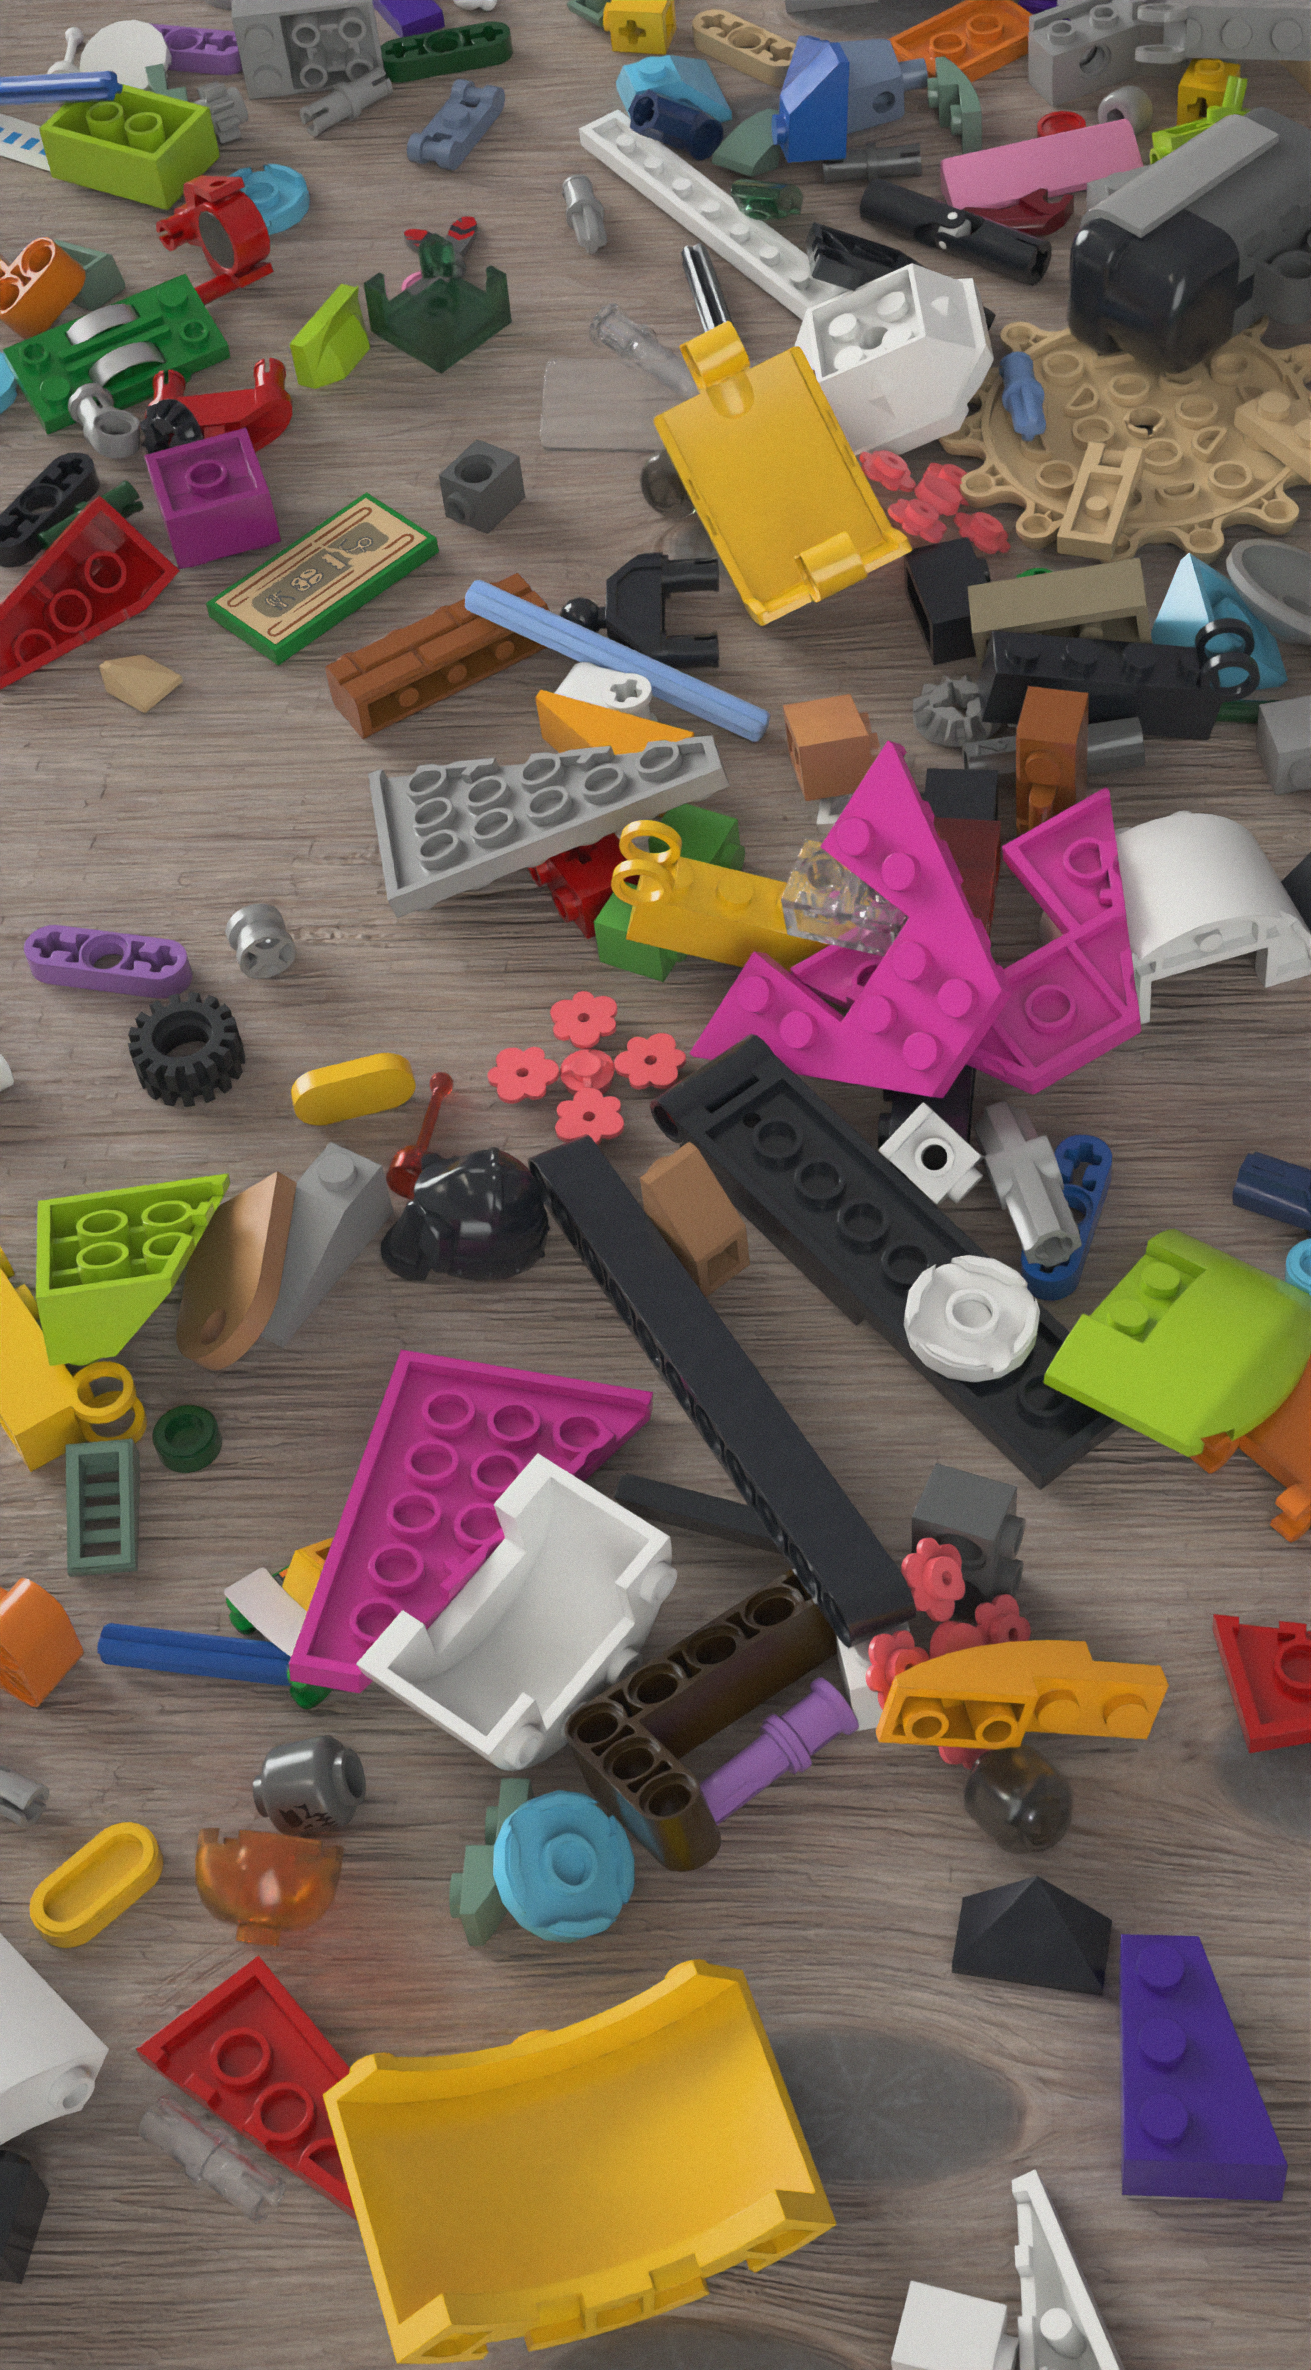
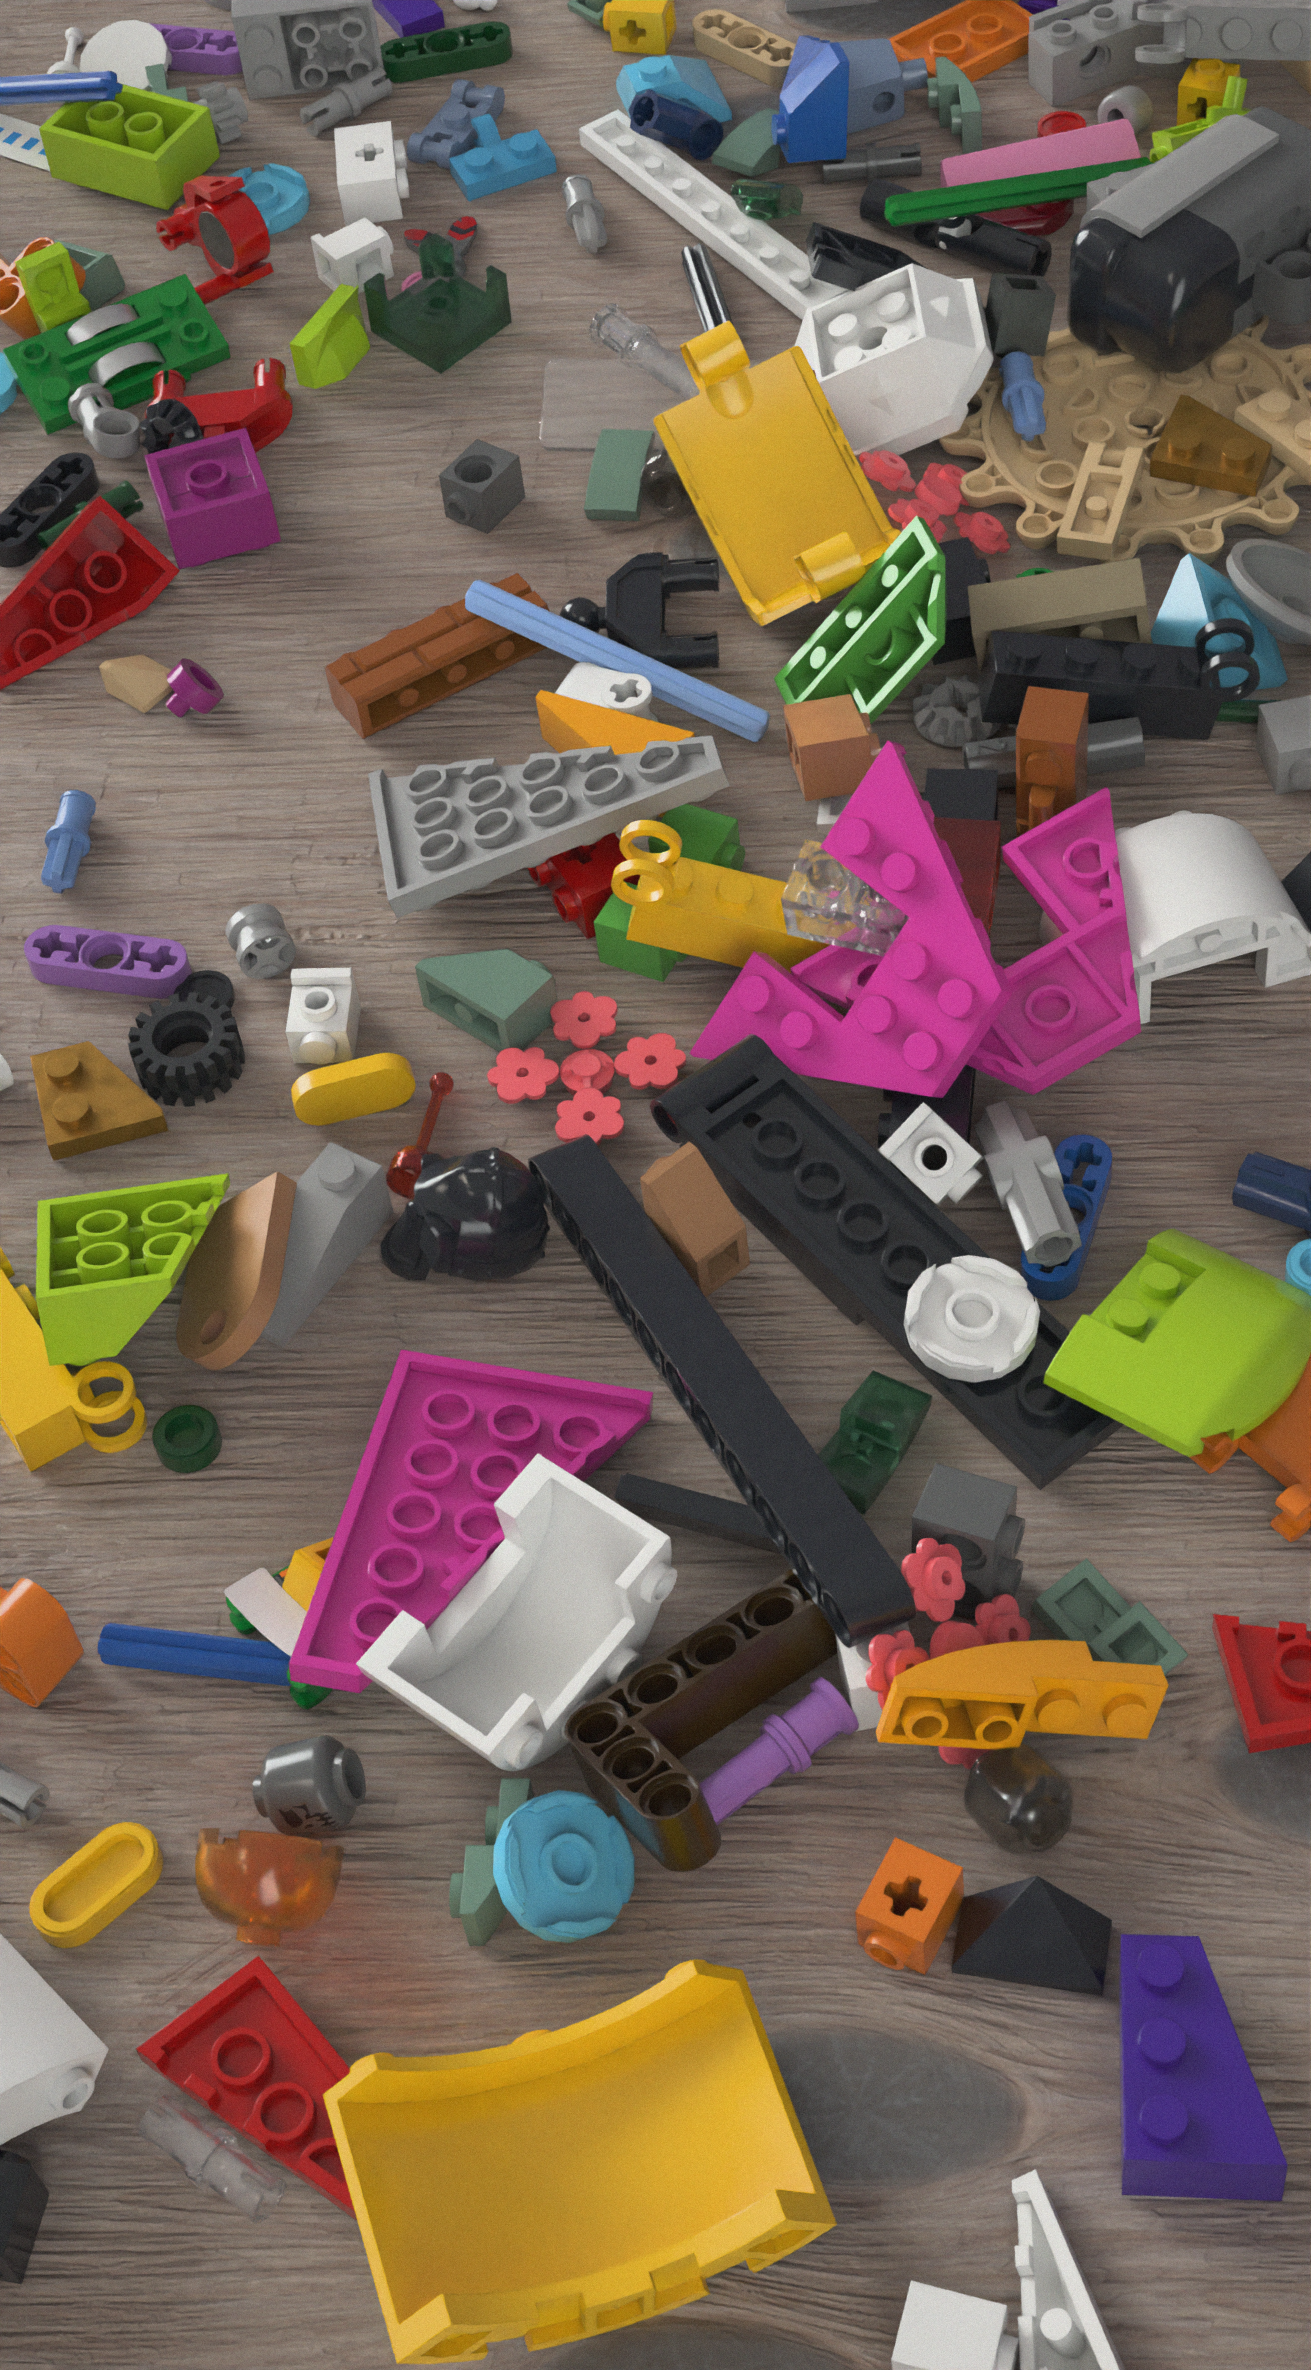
(51, 287): none -> lime slope
(68, 840): none -> medium blue axle
(90, 1102): none -> pearl gold wing
(94, 1459): sand green slope -> none
(192, 688): none -> magenta tile
(207, 983): none -> black piece
(322, 578): tile -> none
(323, 1015): none -> white brick
(353, 254): none -> white brick
(370, 172): none -> white brick
(490, 995): none -> sand green slope
(500, 163): none -> dark azure plate
(615, 474): none -> sand green slope
(874, 1436): none -> clear green slope
(878, 631): none -> bright green wedge
(909, 1907): none -> orange brick
(1000, 193): none -> green axle
(1019, 314): none -> pearl dark grey brick
(1091, 1610): none -> sand green slope
(1209, 451): none -> pearl gold wing

